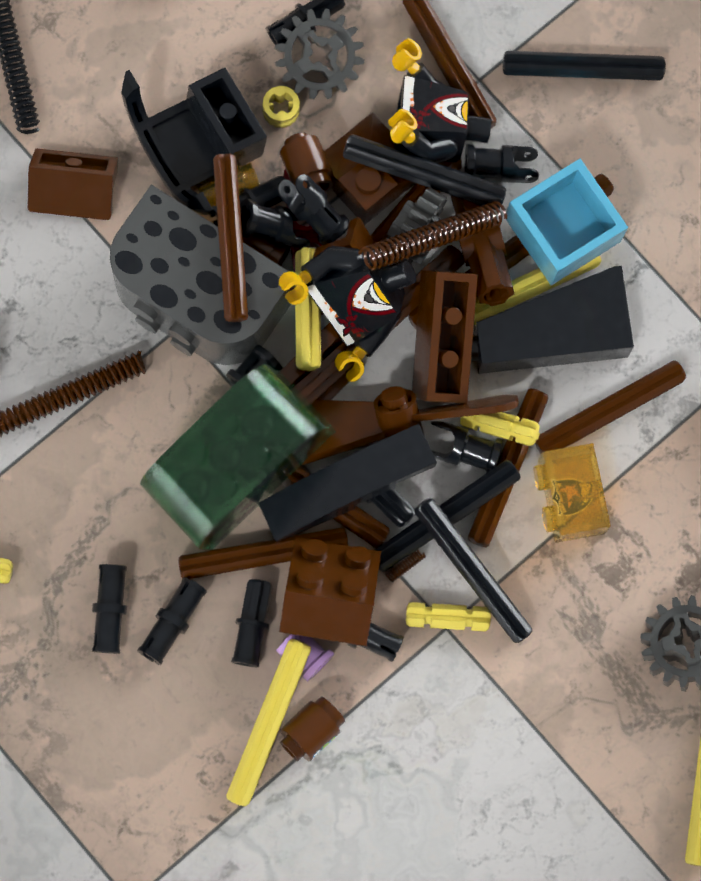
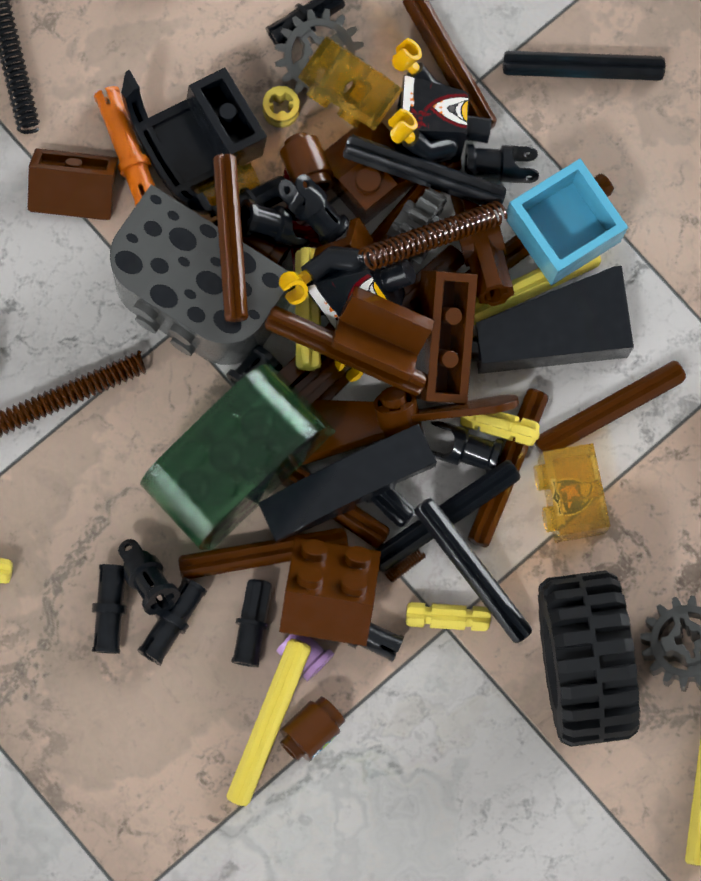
(133, 163): none -> orange pin
(144, 571): none -> black piece
(320, 338): none -> reddish brown axle
(333, 69): none -> clear yellow brick
(381, 333): none -> reddish brown panel
(589, 658): none -> black tyre

